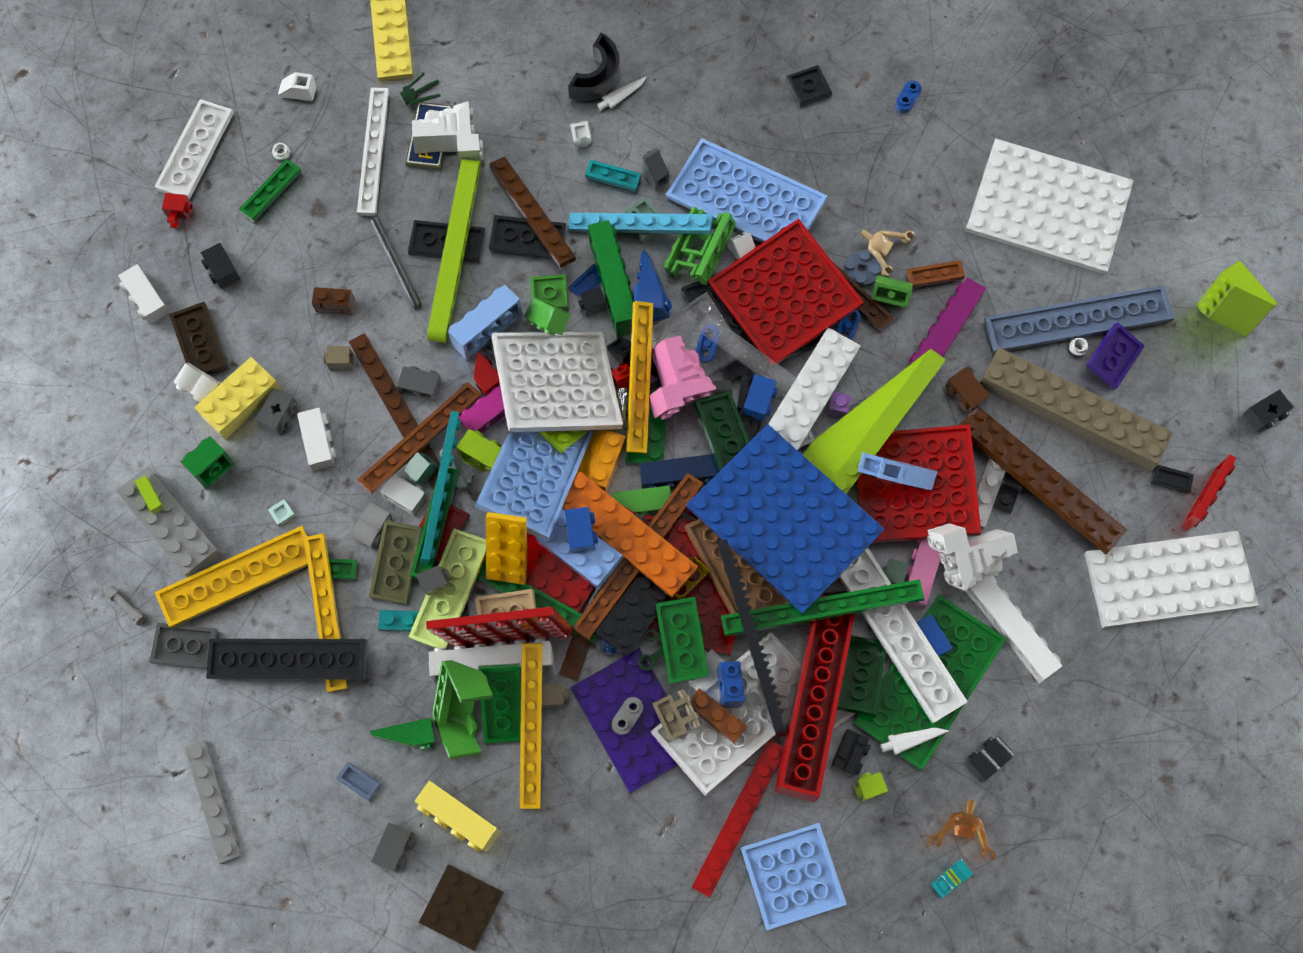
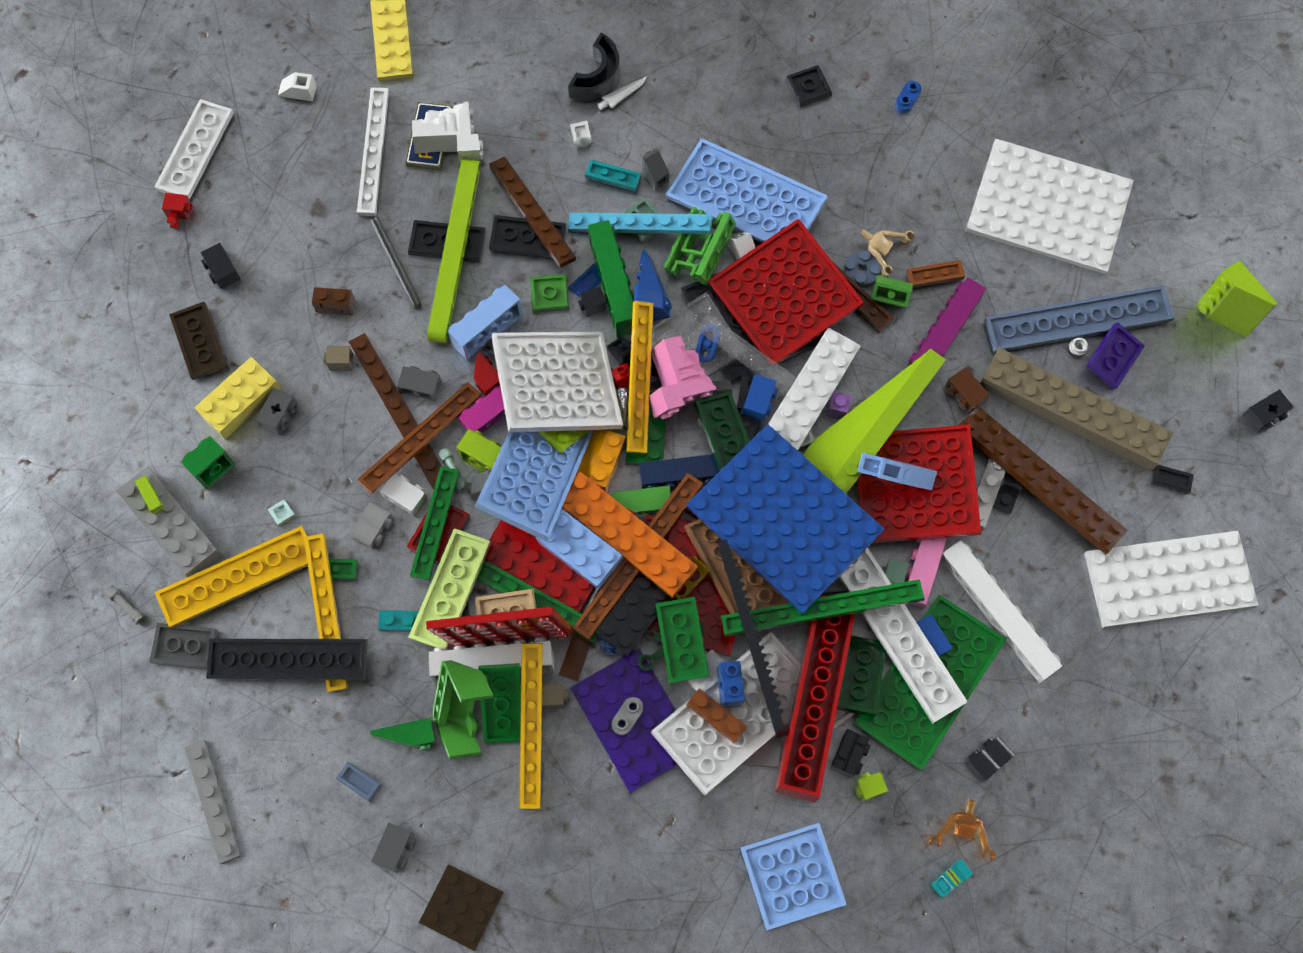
(142, 294): white brick -> none
(195, 382): white brick -> none
(270, 190): green plate -> none
(279, 147): white plate -> none
(316, 439): white brick -> none
(394, 562): olive tile -> none
(410, 95): dark green plant -> none
(420, 468): brick -> none
(434, 580): dark grey brick -> none
(439, 495): teal plate -> none
(457, 816): light yellow brick -> none
(506, 548): yellow plate -> none
(546, 316): bright green brick -> none
(580, 529): blue brick -> none
(671, 718): dark tan plate -> none
(738, 819): red plate -> none
(849, 327): blue plate -> none
(905, 741): white bar -> none
(972, 557): white brick -> none
(1208, 495): red plate -> none

